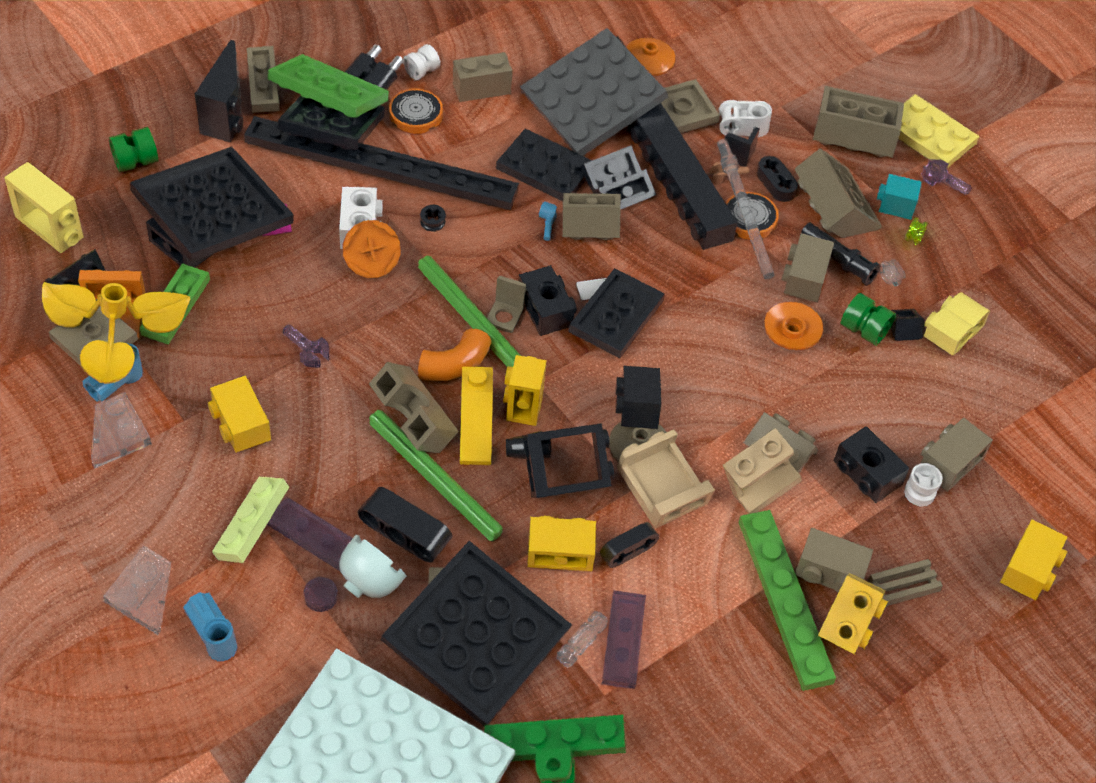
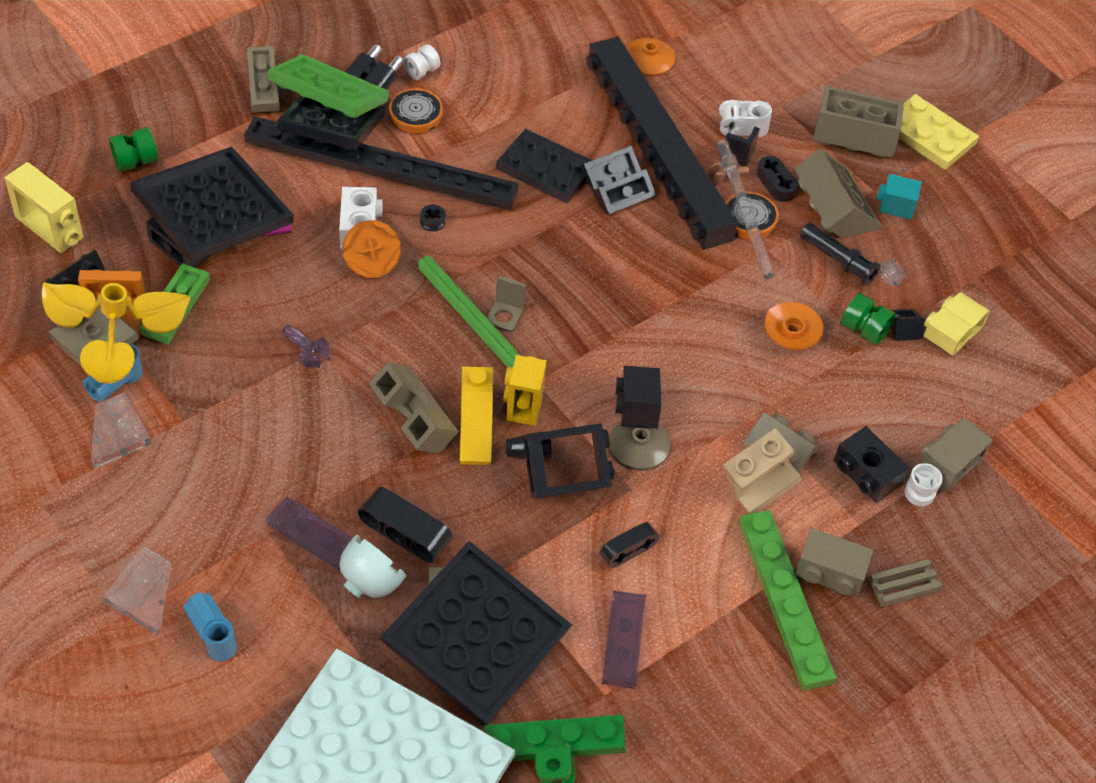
(219, 98): black slope -> none
(240, 414): yellow brick -> none
(250, 519): yellowish green plate -> none
(320, 594): tile -> none
(436, 476): bright green axle -> none
(448, 364): orange cylinder -> none
(482, 77): dark tan brick -> none
(547, 300): black brick -> none
(548, 212): dark azure hand -> none
(561, 543): yellow brick -> none
(582, 639): clear axle -> none
(588, 288): white sticker -> none
(591, 215): dark tan brick -> none
(594, 92): dark grey plate -> none
(616, 313): black plate -> none
(662, 479): tan panel -> none
(689, 106): dark tan plate -> none
(808, 267): dark tan brick -> none
(852, 613): yellow brick -> none
(916, 231): clear neon green bush -> none
(937, 172): bar -> none
(1034, 560): yellow brick -> none

